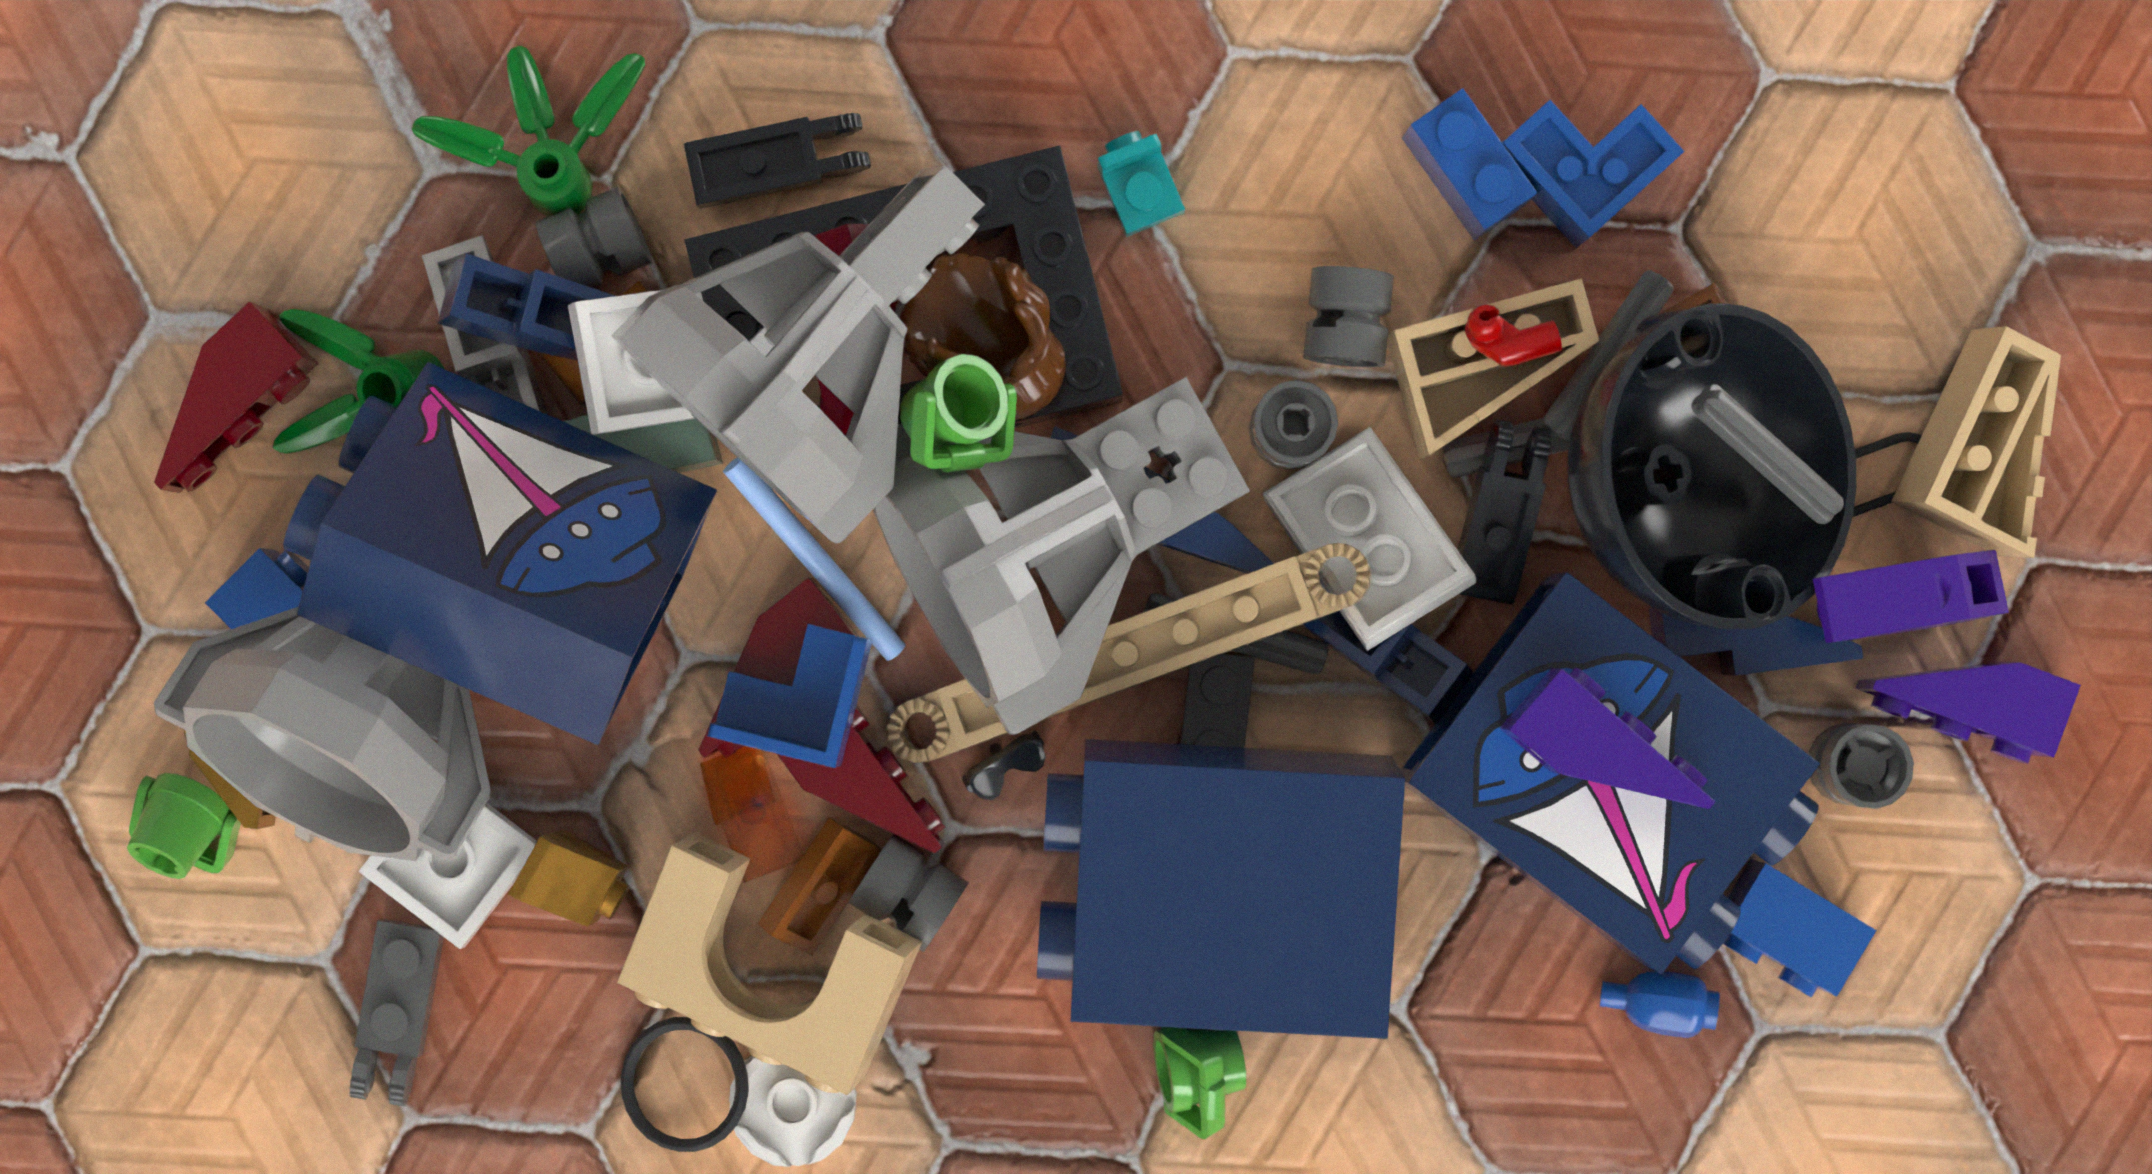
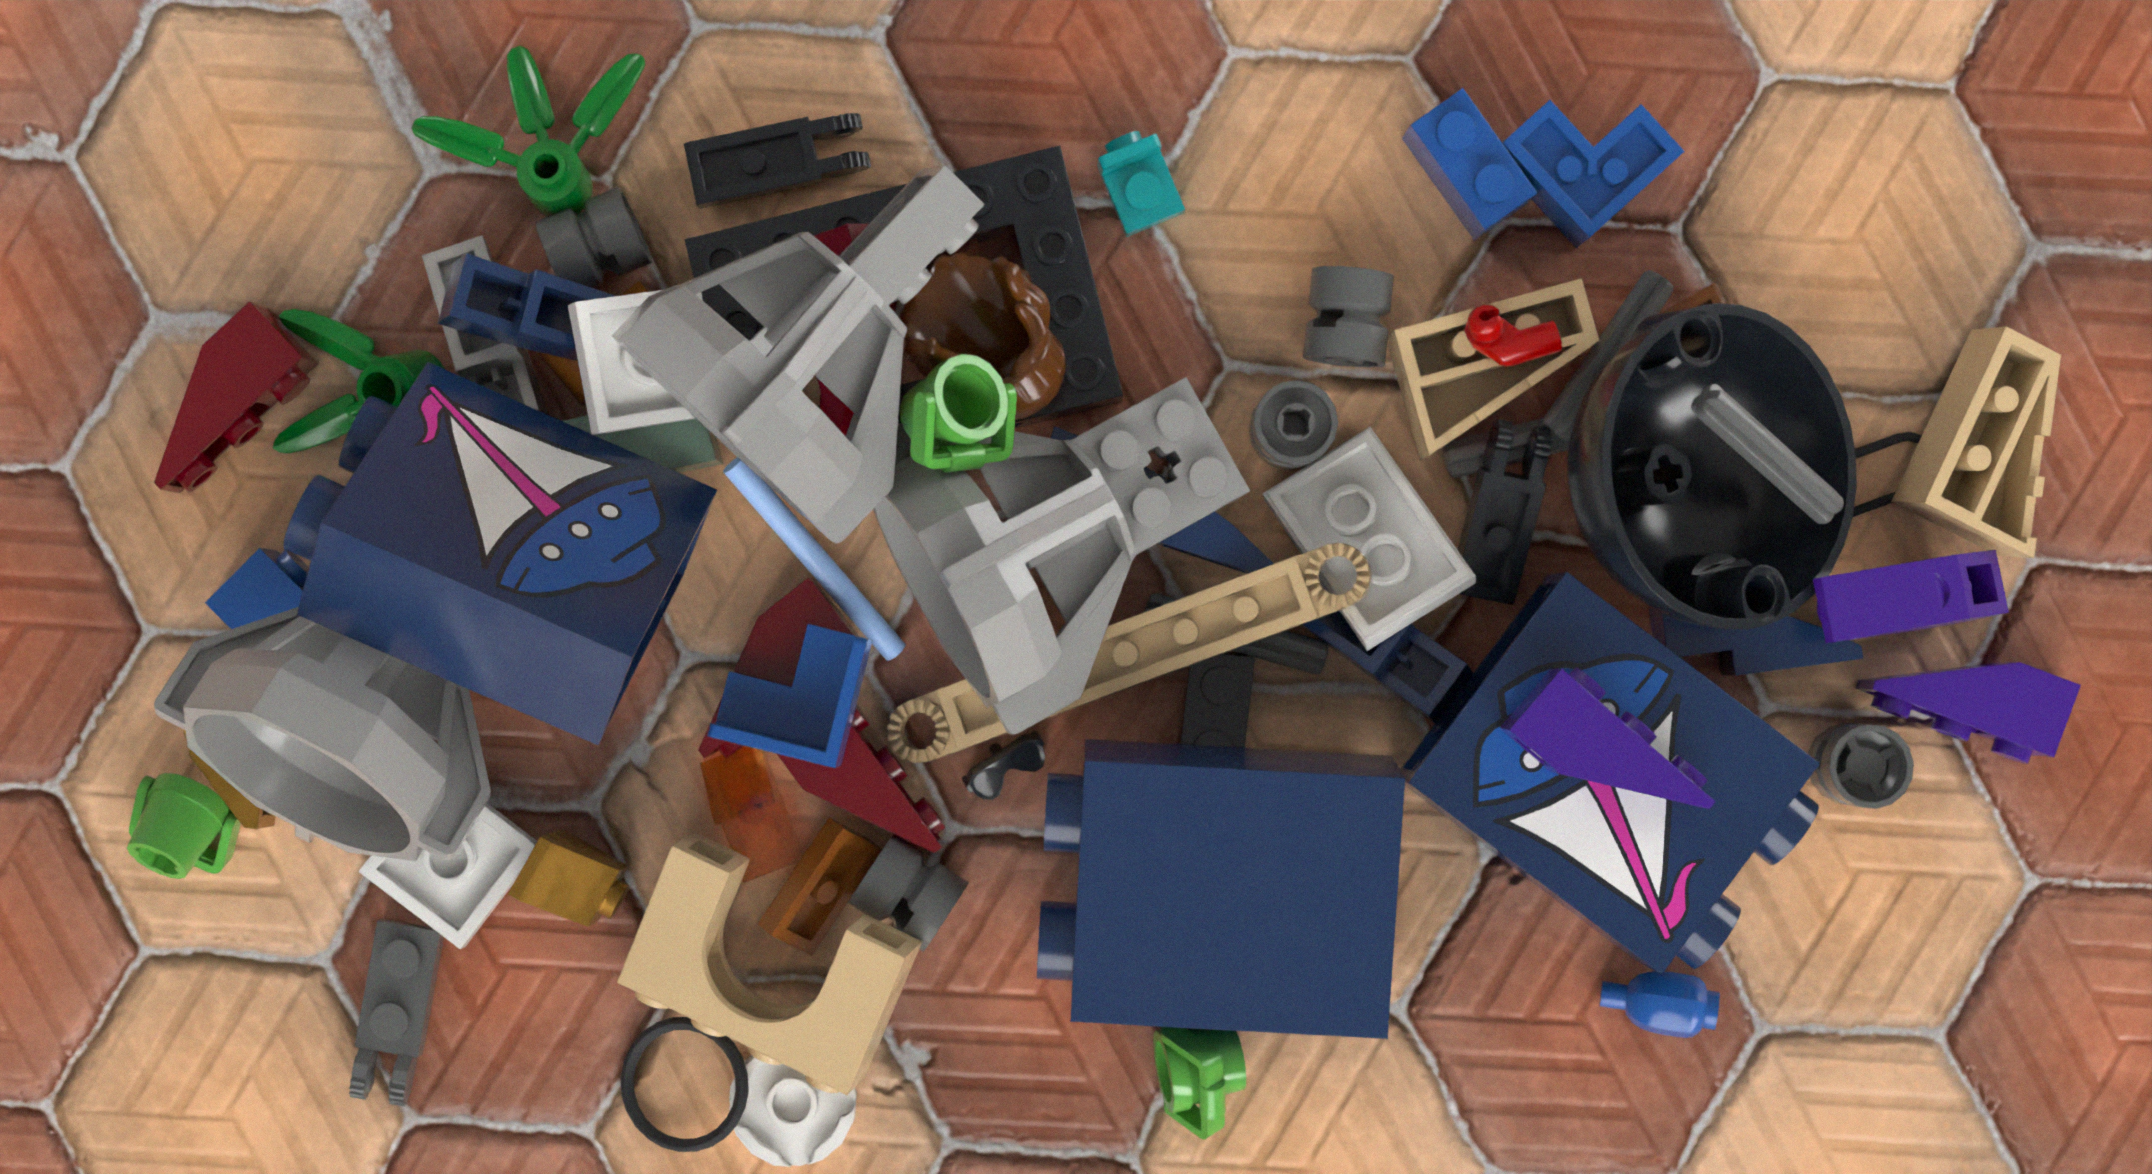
(1796, 930): blue brick -> none

